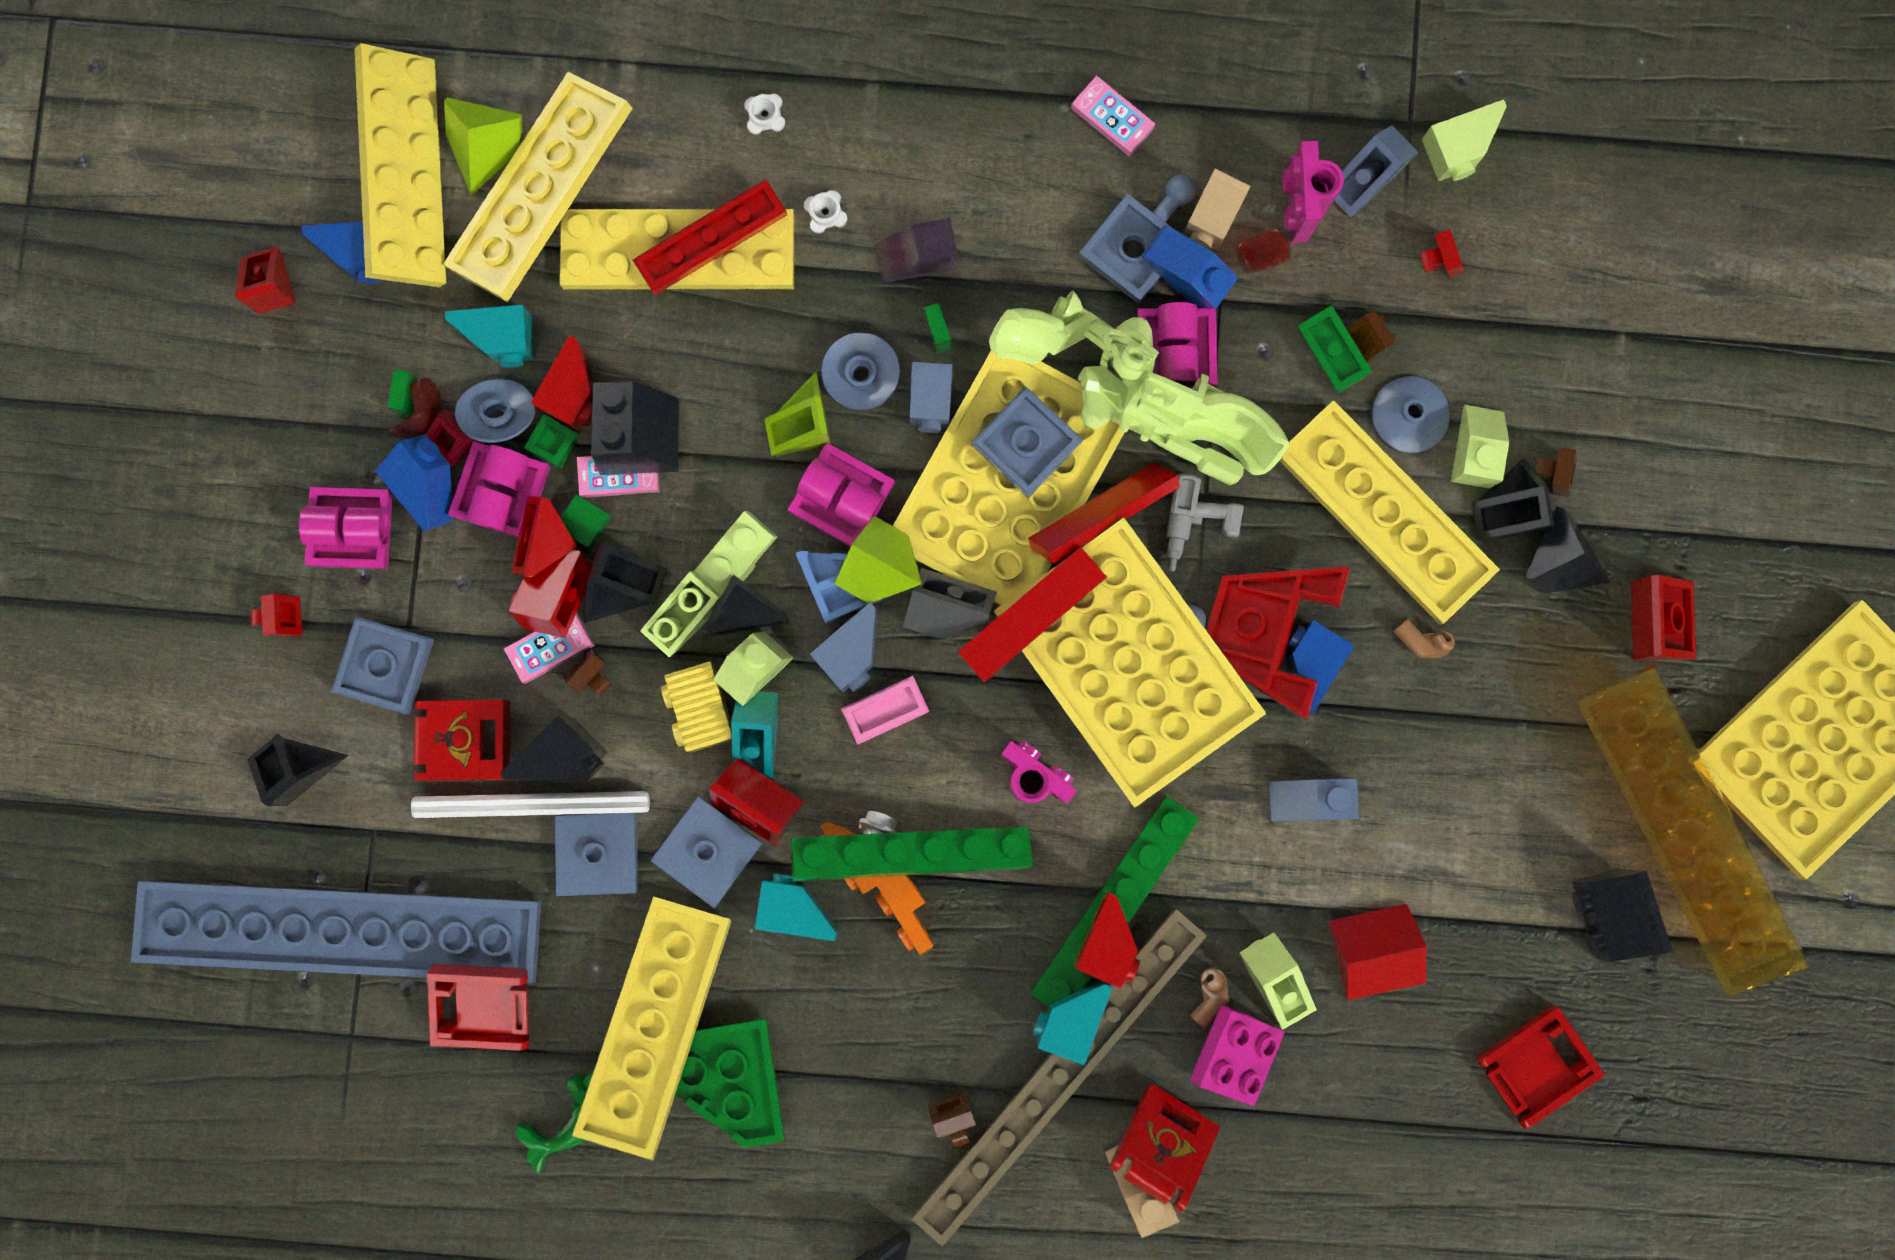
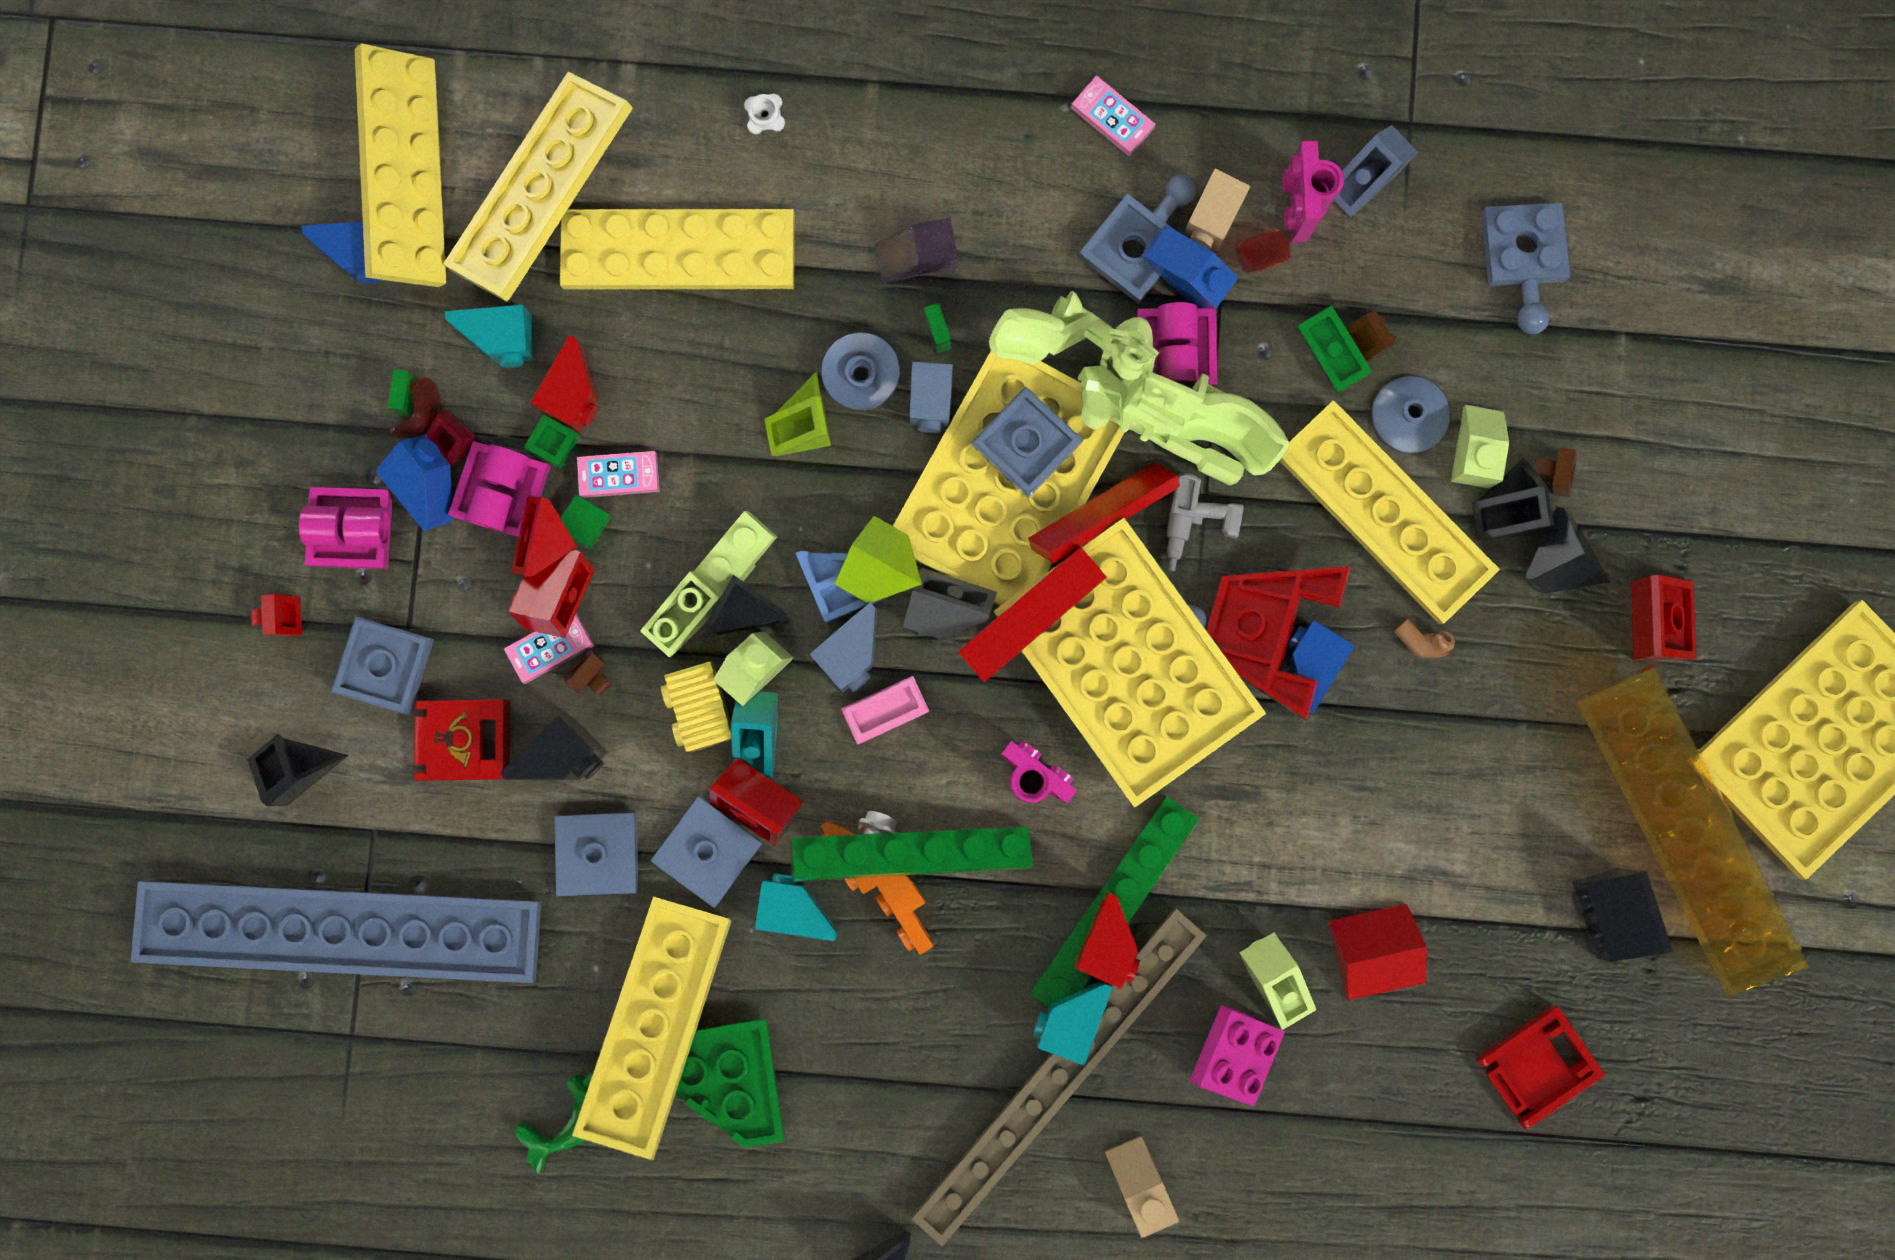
(264, 281): red slope -> none
(481, 139): lime slope -> none
(489, 1007): container -> none
(494, 410): sand blue dish -> none
(530, 804): white axle -> none
(620, 583): black slope -> none
(634, 429): black slope -> none
(710, 237): red tile -> none
(821, 201): white plate -> none
(840, 494): dark pink plate -> none
(952, 1118): reddish brown tile -> none
(1162, 1151): red container -> none
(1214, 995): medium nougat arm -> none
(1313, 800): sand blue slope -> none
(1445, 255): red tile -> none
(1462, 141): yellowish green slope -> none
(1511, 266): none -> sand blue plate

